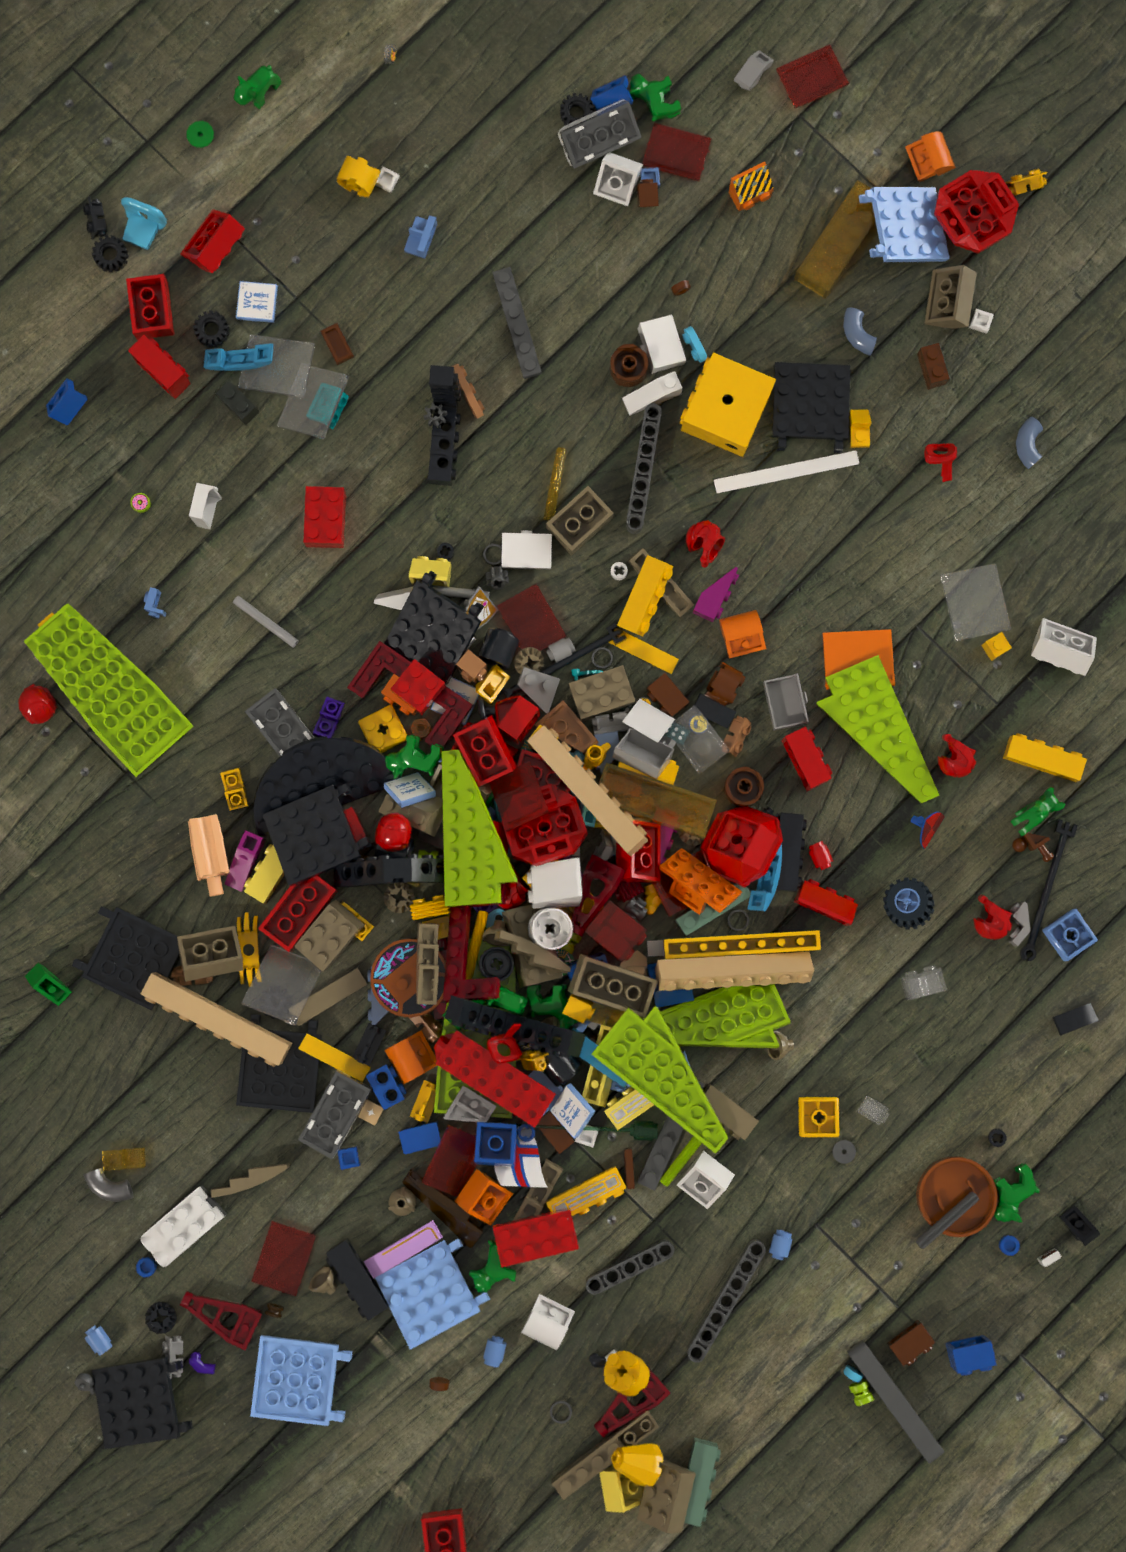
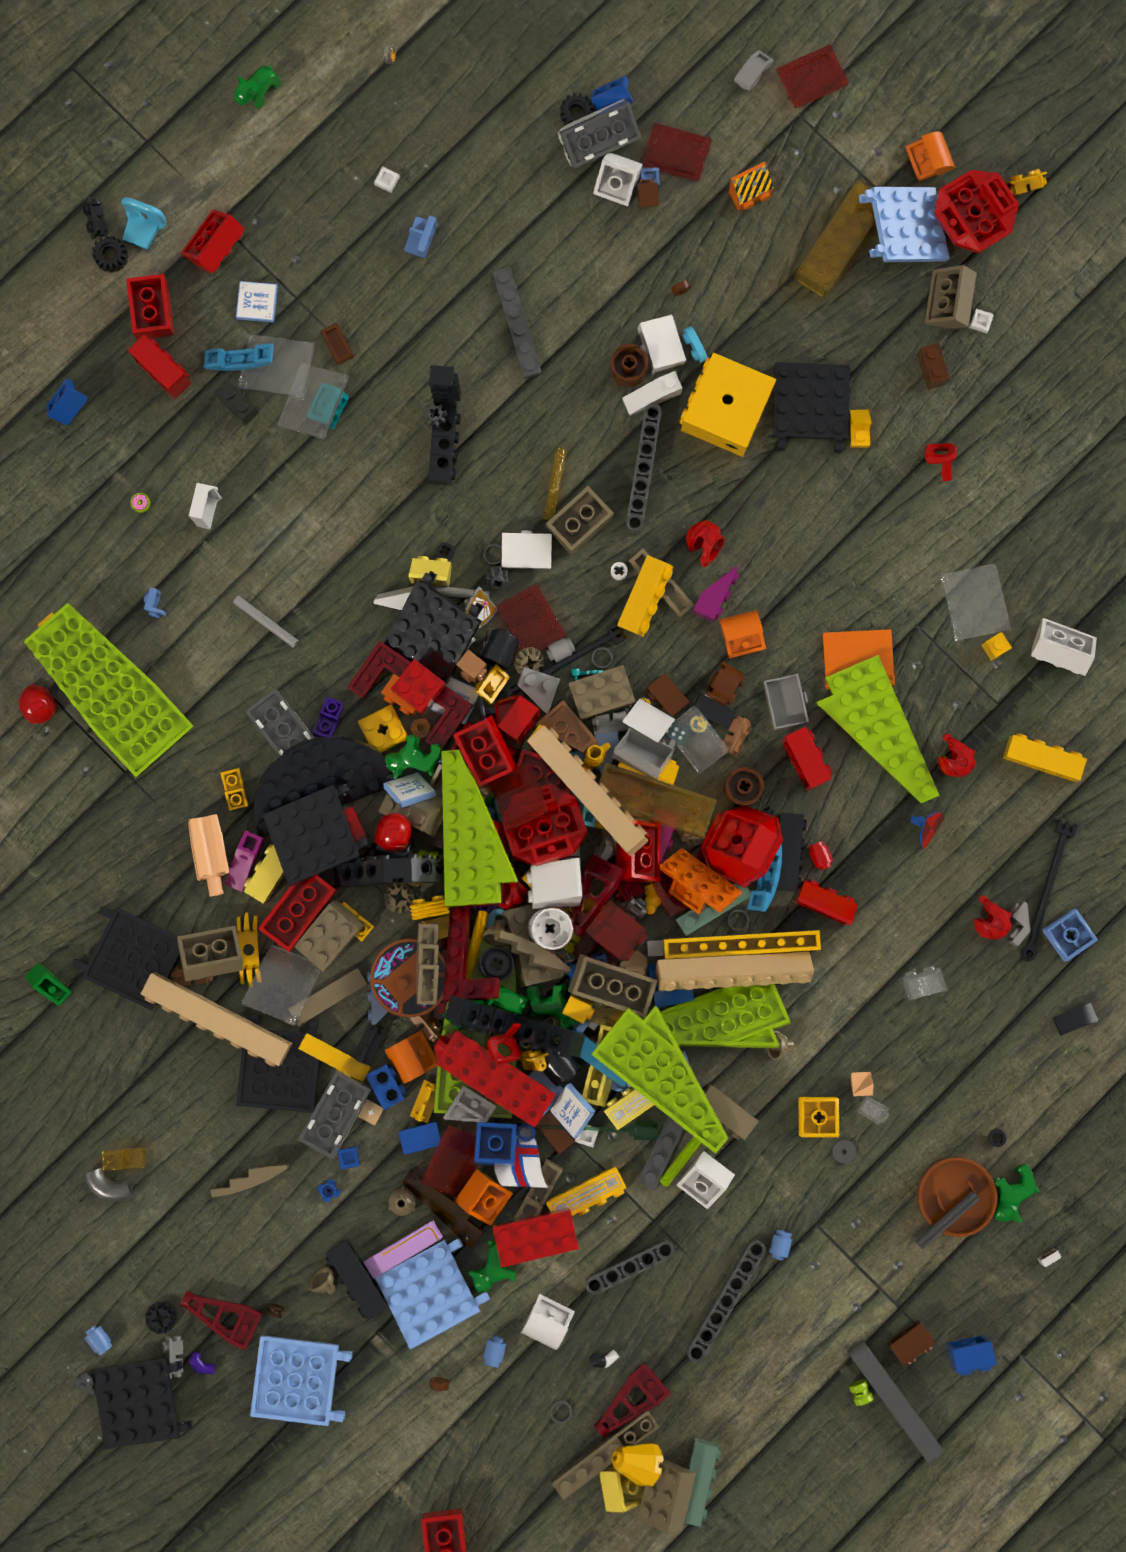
(146, 1266): blue tile -> none
(182, 1226): white piece -> none
(200, 134): green piece -> none
(208, 318): black tyre -> none
(283, 1258): clear red piece -> none
(322, 1188): none -> blue plate
(324, 517): red brick -> none
(358, 176): yellow brick -> none
(469, 391): medium nougat wing -> none
(626, 1373): yellow brick -> none
(629, 1168): reddish brown tile -> none
(647, 652): yellow sticker -> none
(653, 95): green animal -> none
(786, 471): white sticker -> none
(853, 1373): medium azure tile -> none
(855, 333): sand blue cylinder -> none
(862, 1084): none -> light nougat slope
(908, 903): black wheel -> none
(1009, 1245): blue tile -> none
(1026, 442): sand blue cylinder -> none
(1033, 842): reddish brown piece -> none
(1037, 811): green animal -> none
(1079, 1226): black slope -> none

